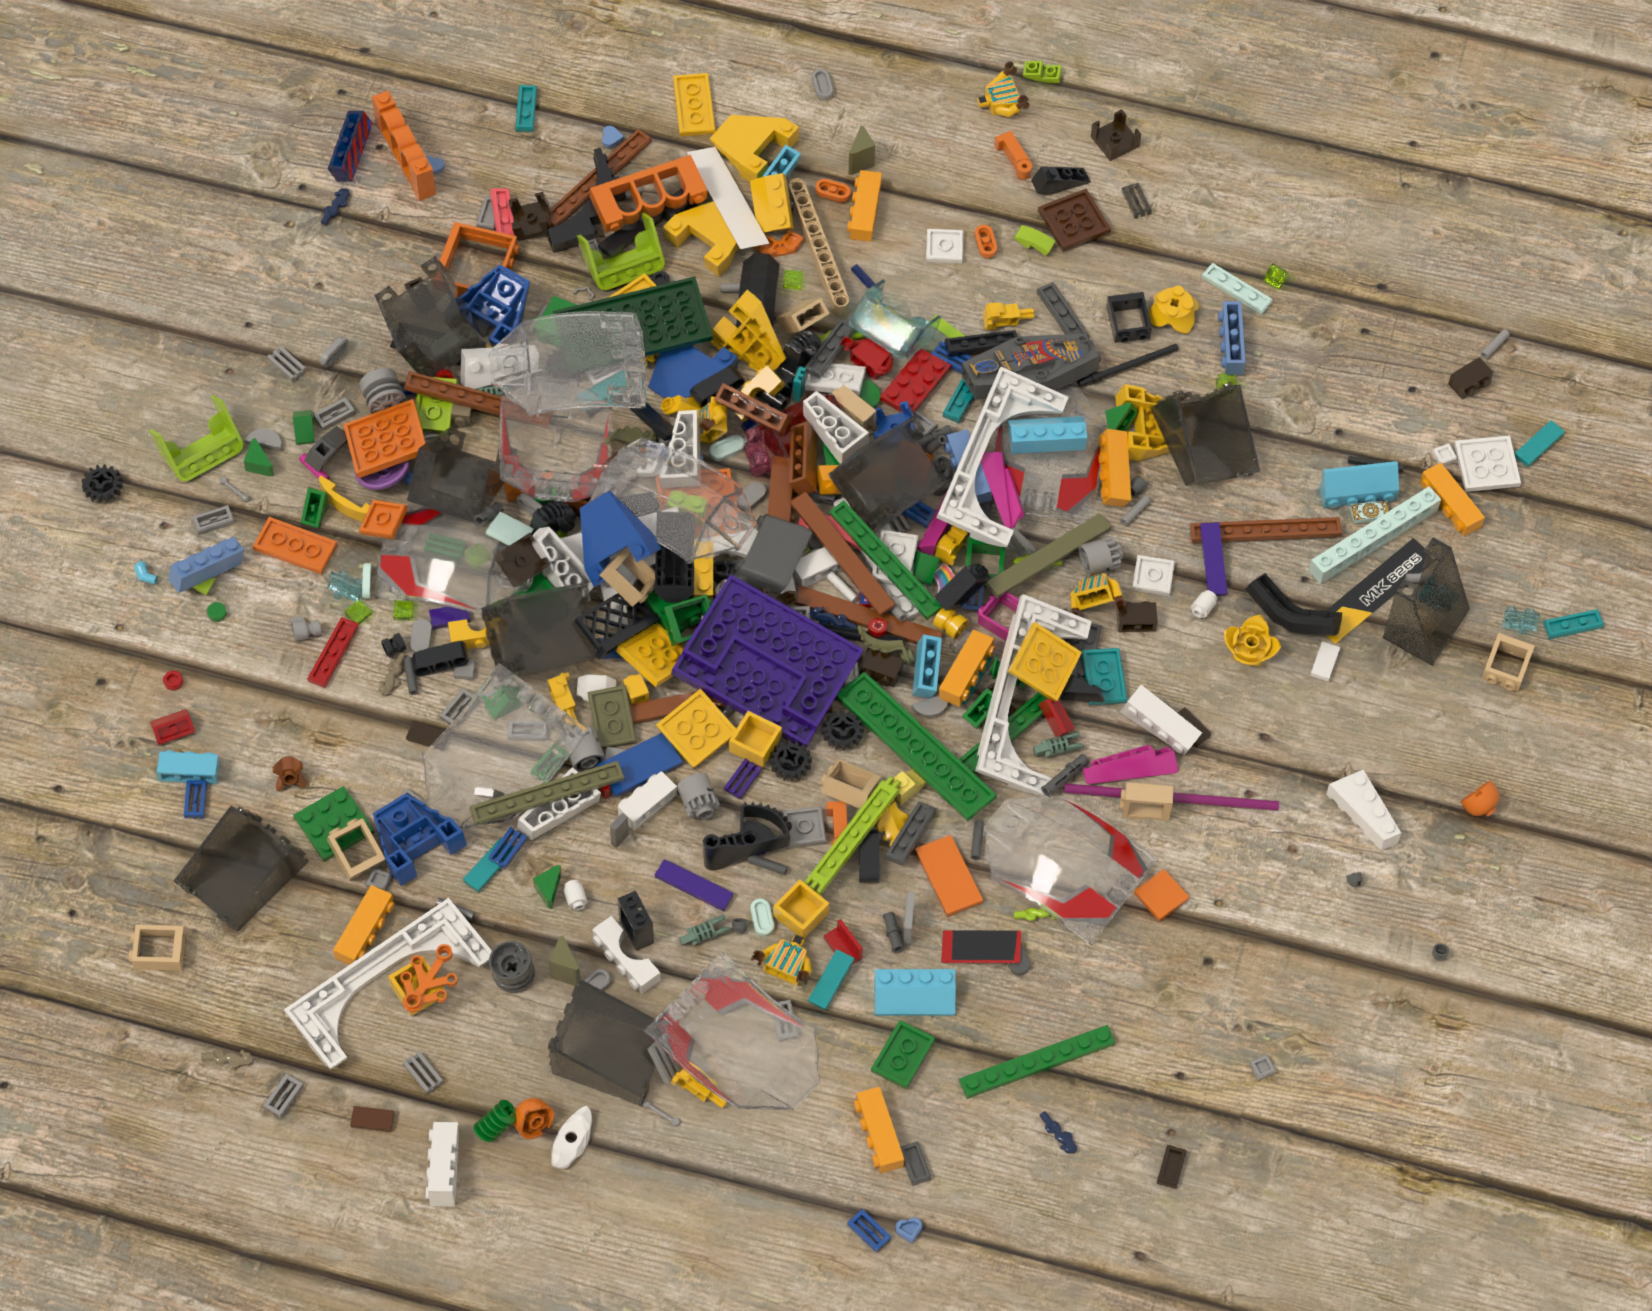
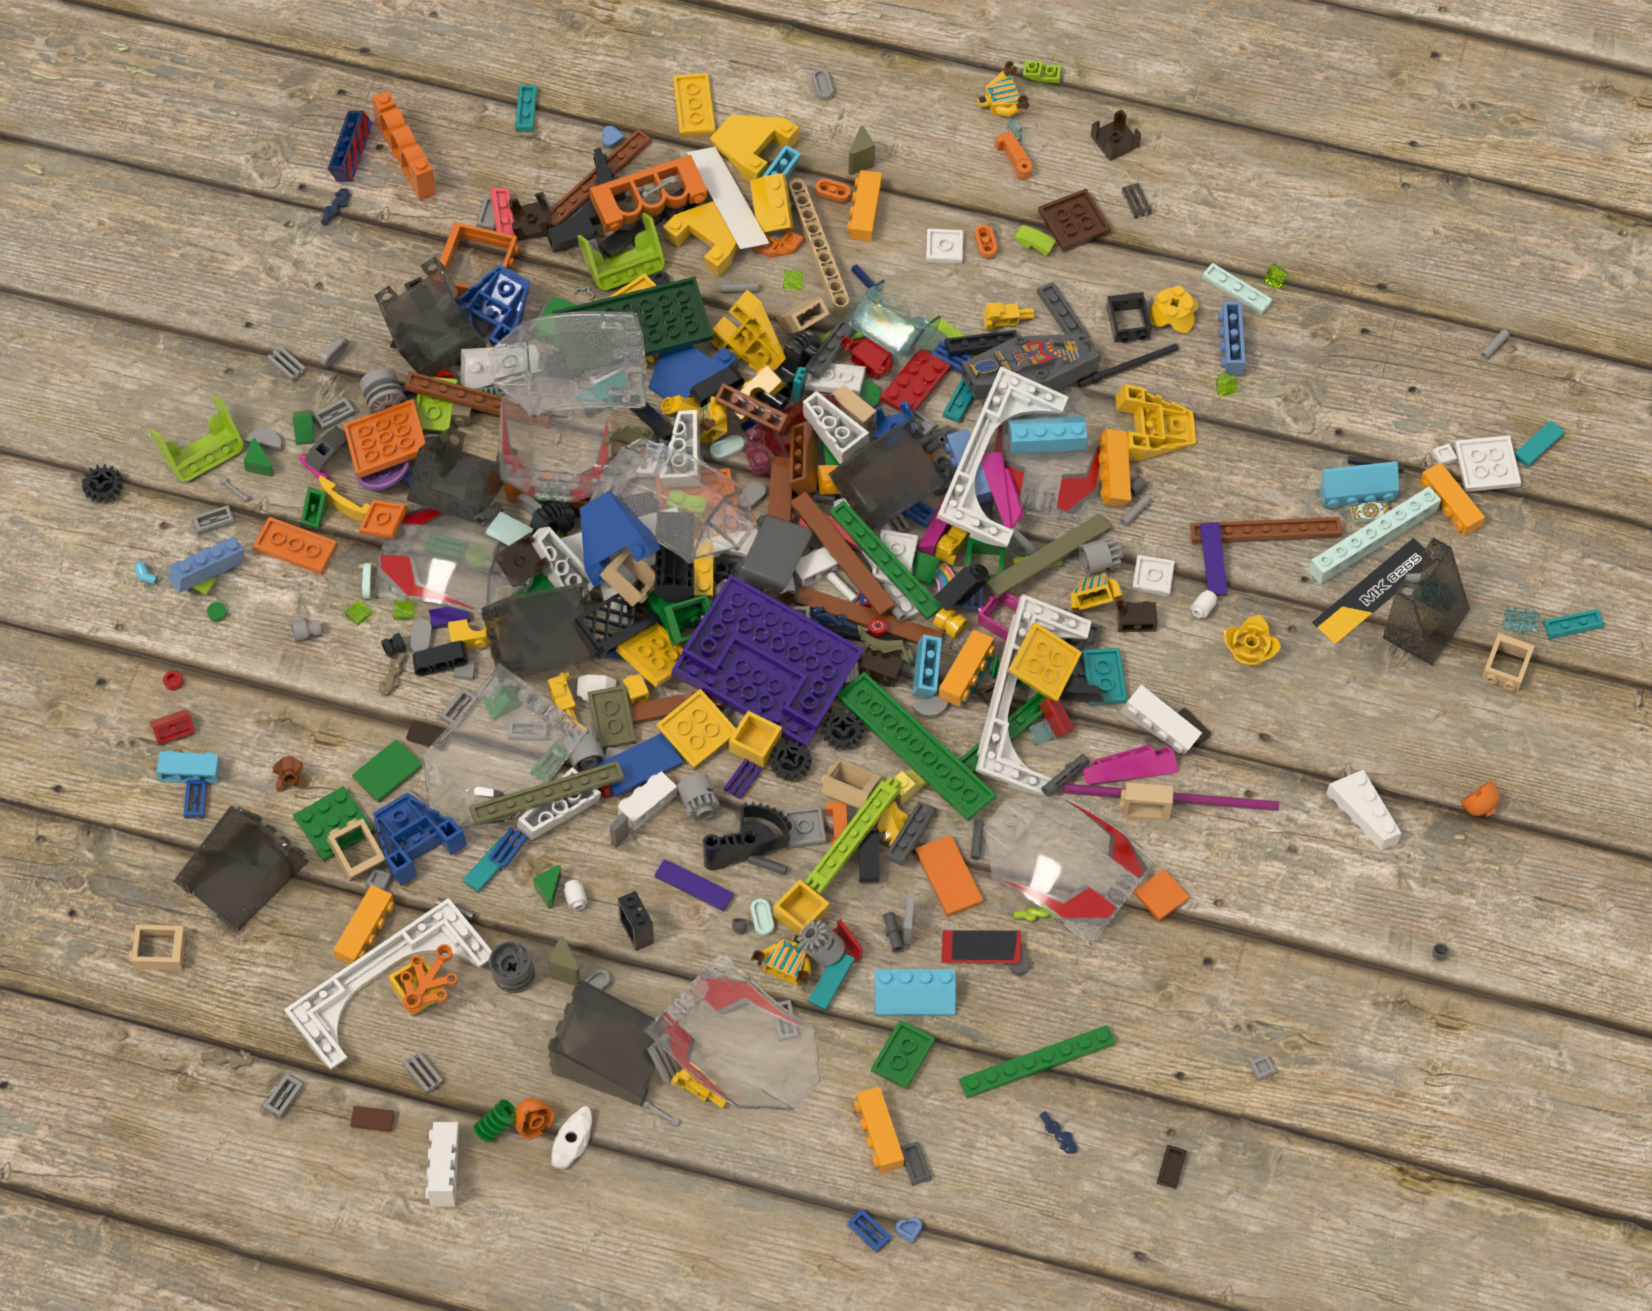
(333, 652): red tile -> none
(344, 587): clear light blue hips -> none
(387, 770): none -> green tile
(411, 676): dark grey piece -> none
(437, 164): medium blue tile -> none
(641, 973): white arch -> none
(671, 180): none -> light grey hinge
(704, 931): sand green hinge -> none
(760, 278): black piece -> none
(821, 943): none -> light grey gear
(978, 711): green slope -> none
(1015, 128): none -> clear light blue tile
(1040, 733): none -> clear light blue tile
(1057, 745): sand green hinge -> none
(1058, 179): black slope -> none
(1121, 416): green slope -> none
(1208, 434): clear smoke windscreen -> none
(1289, 615): black piece -> none
(1325, 661): white tile -> none
(1354, 879): dark grey hinge -> none
(1471, 378): dark brown brick -> none

